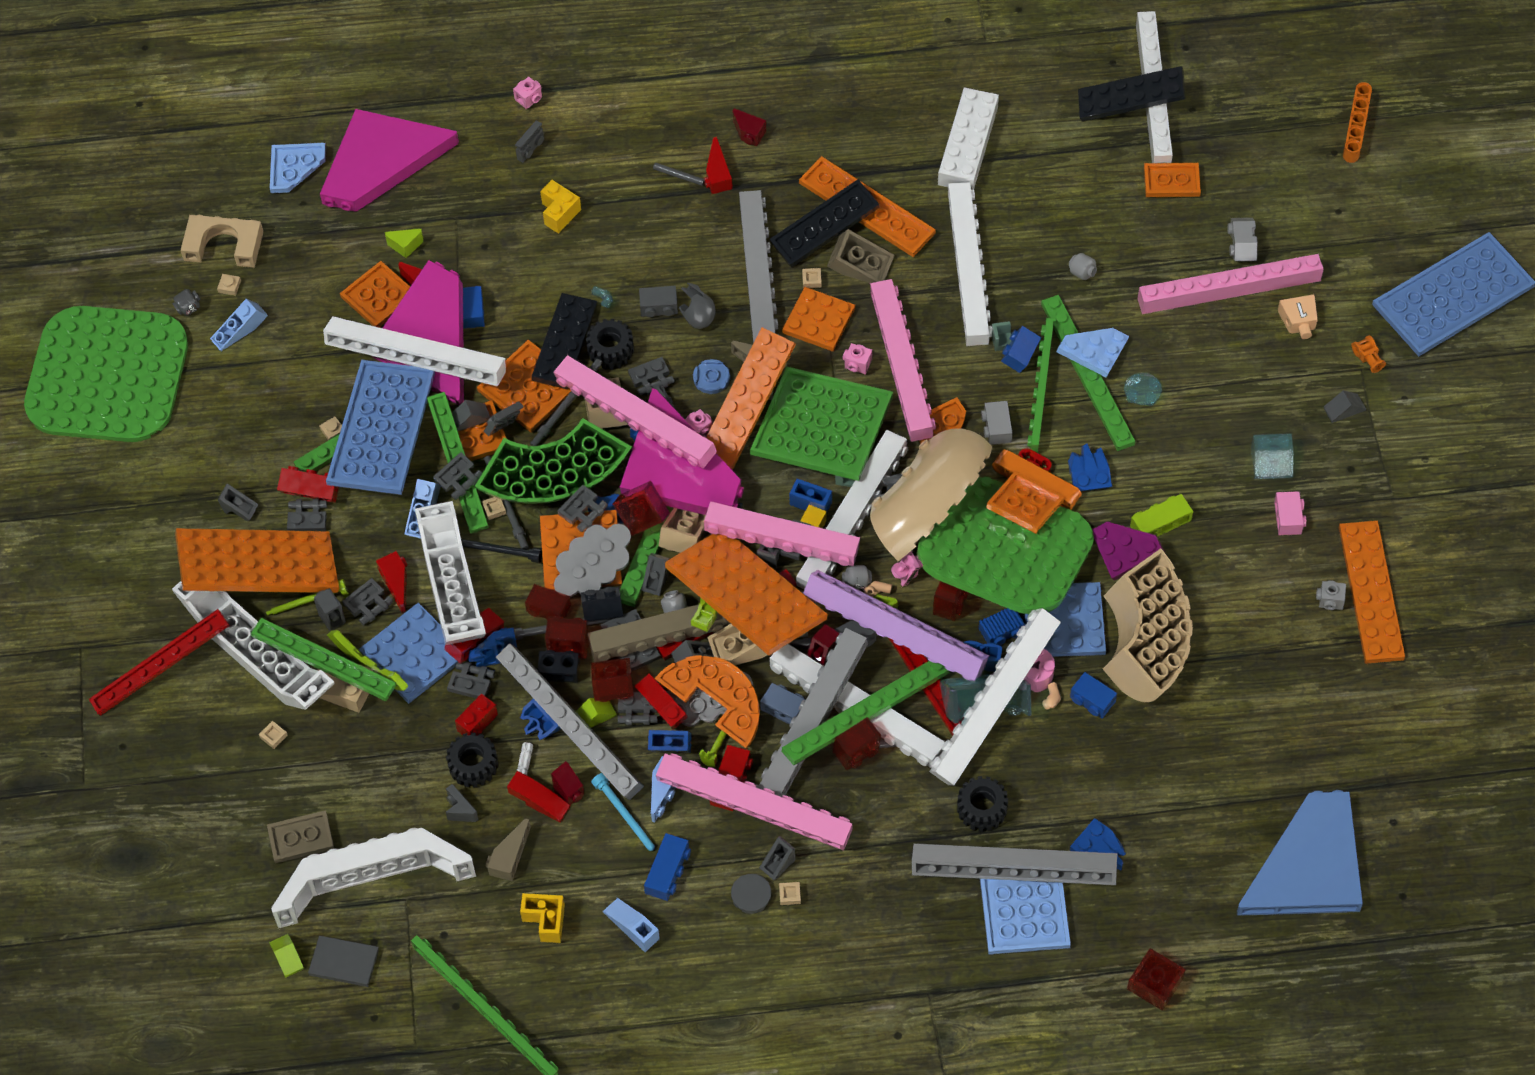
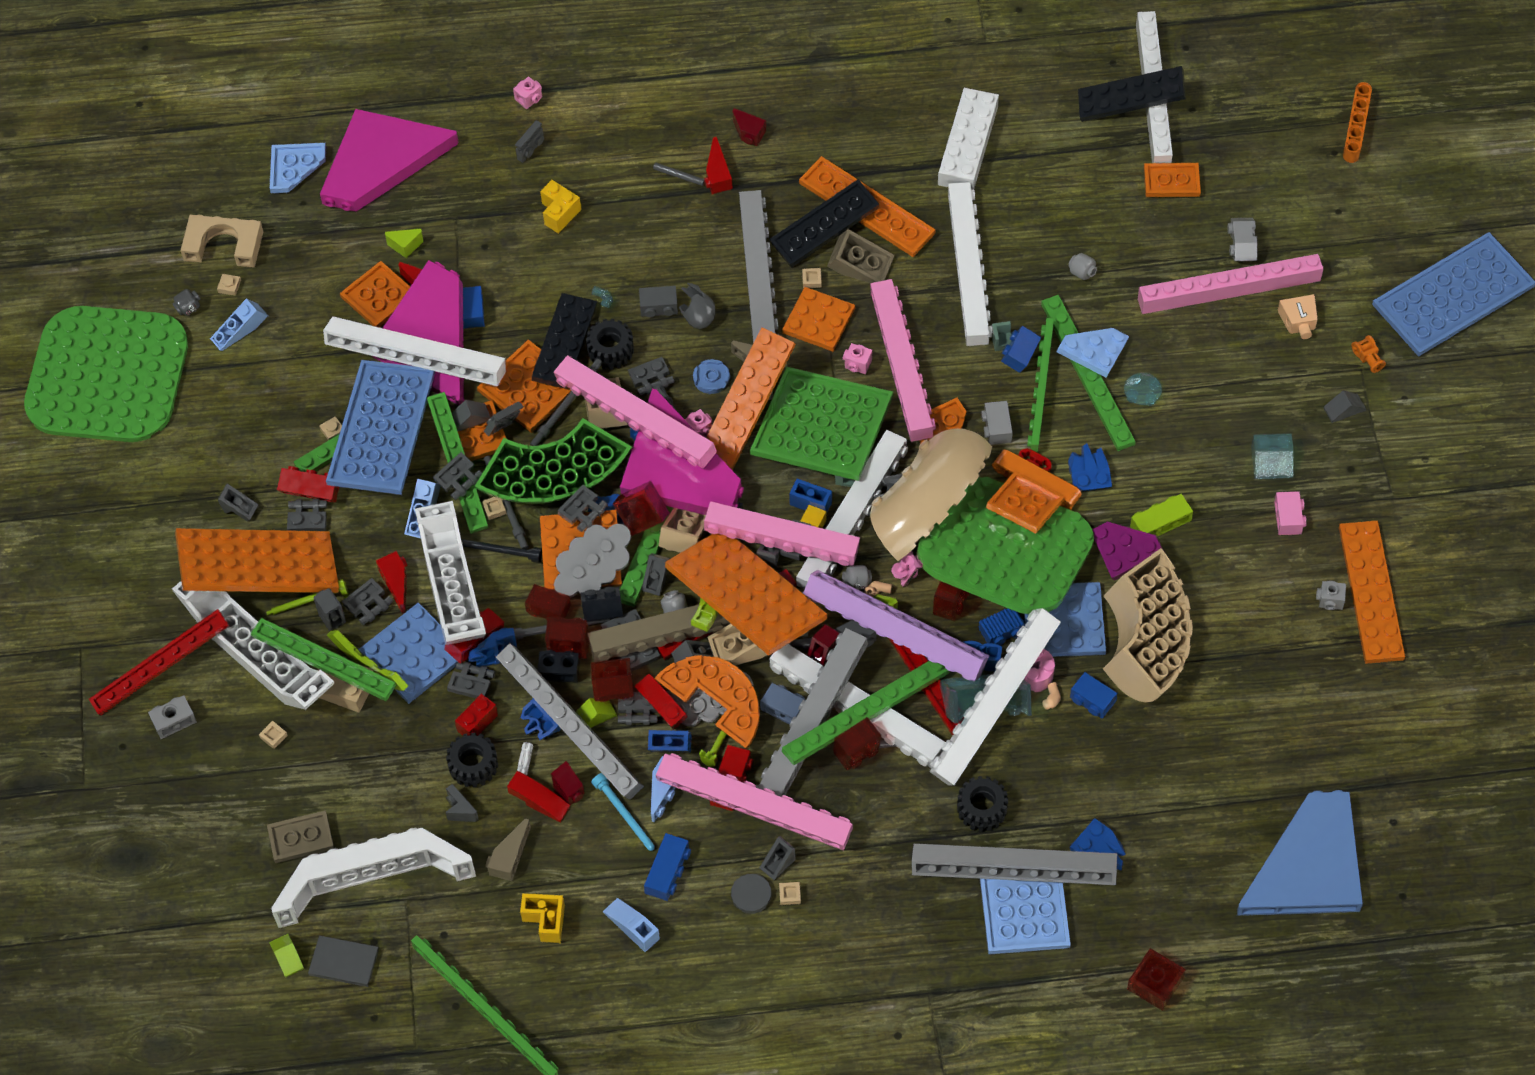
(166, 726): none -> light grey brick

